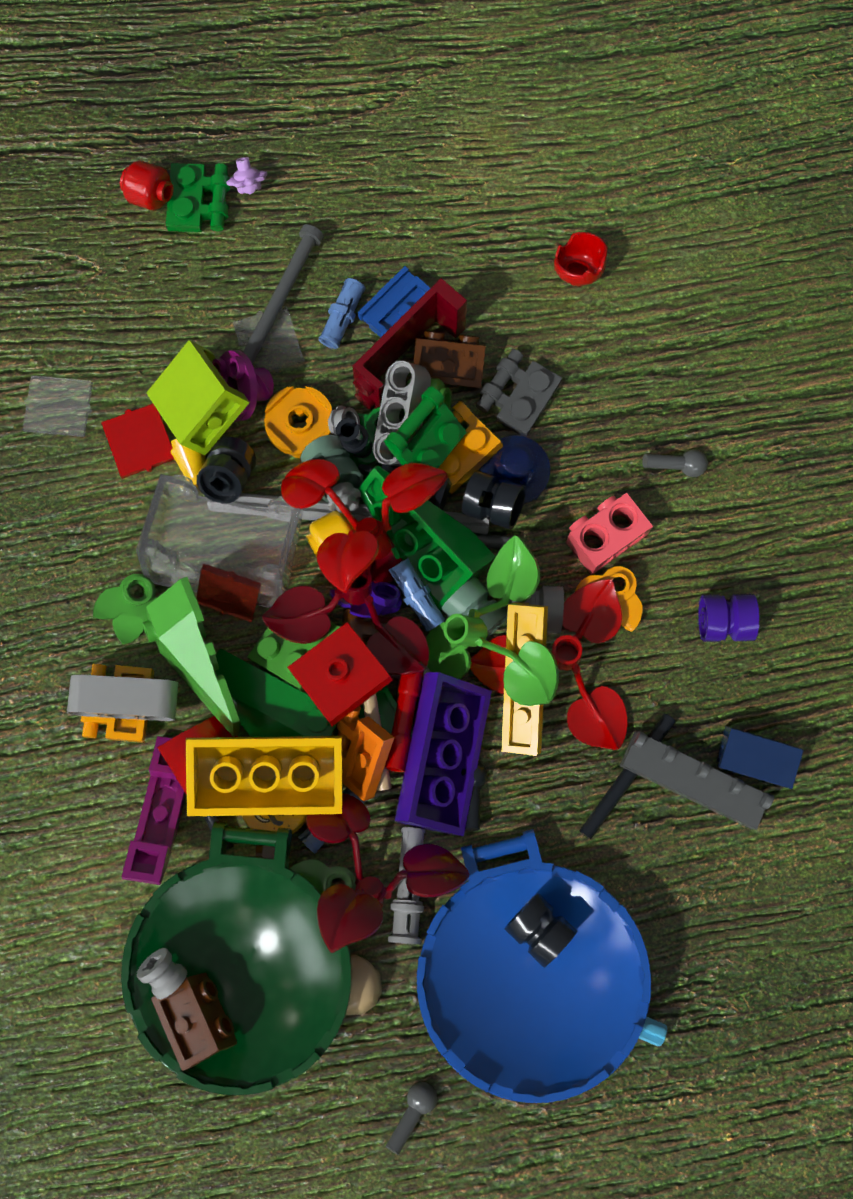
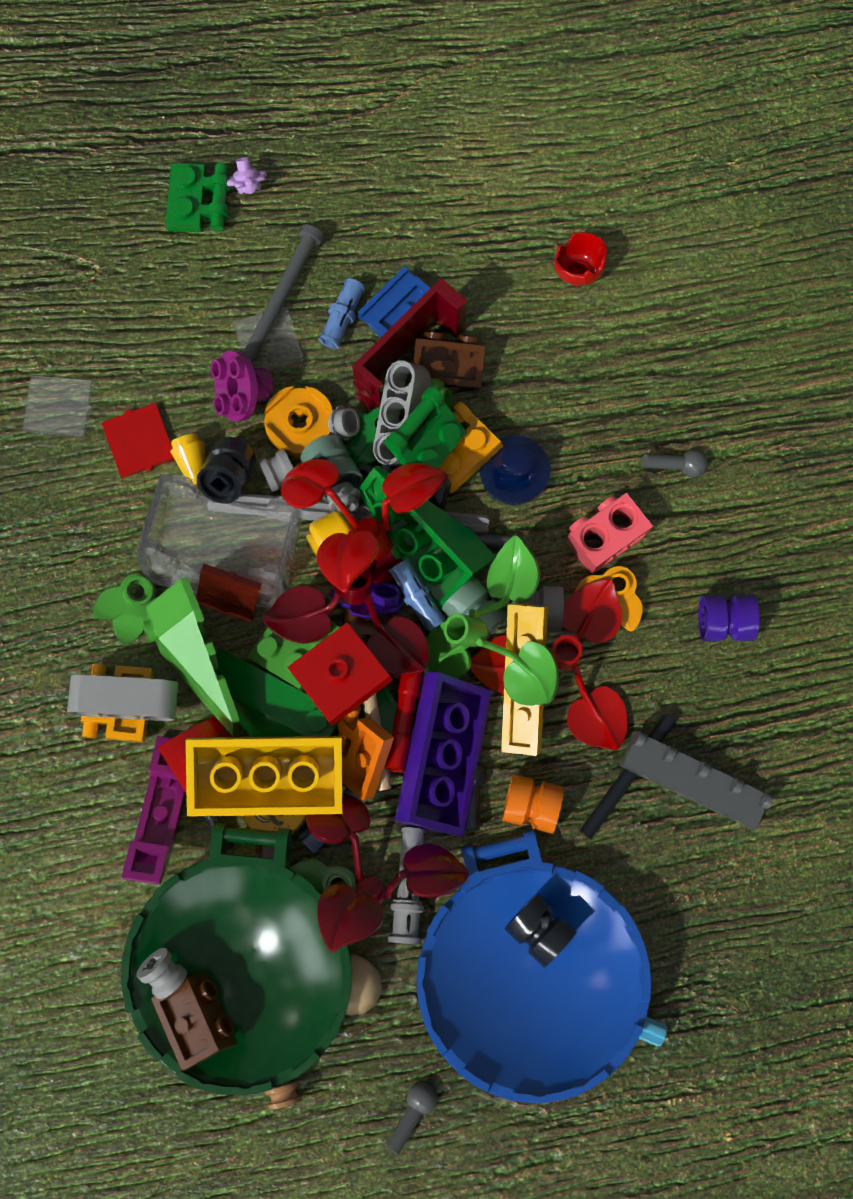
(146, 185): red head -> none
(196, 399): lime panel -> none
(275, 469): none -> light grey wheel
(284, 1095): none -> medium nougat bush
(354, 438): black pin -> none
(505, 504): black wheel -> none
(528, 398): dark grey plate -> none
(533, 804): none -> orange wheel
(759, 757): dark blue hinge -> none

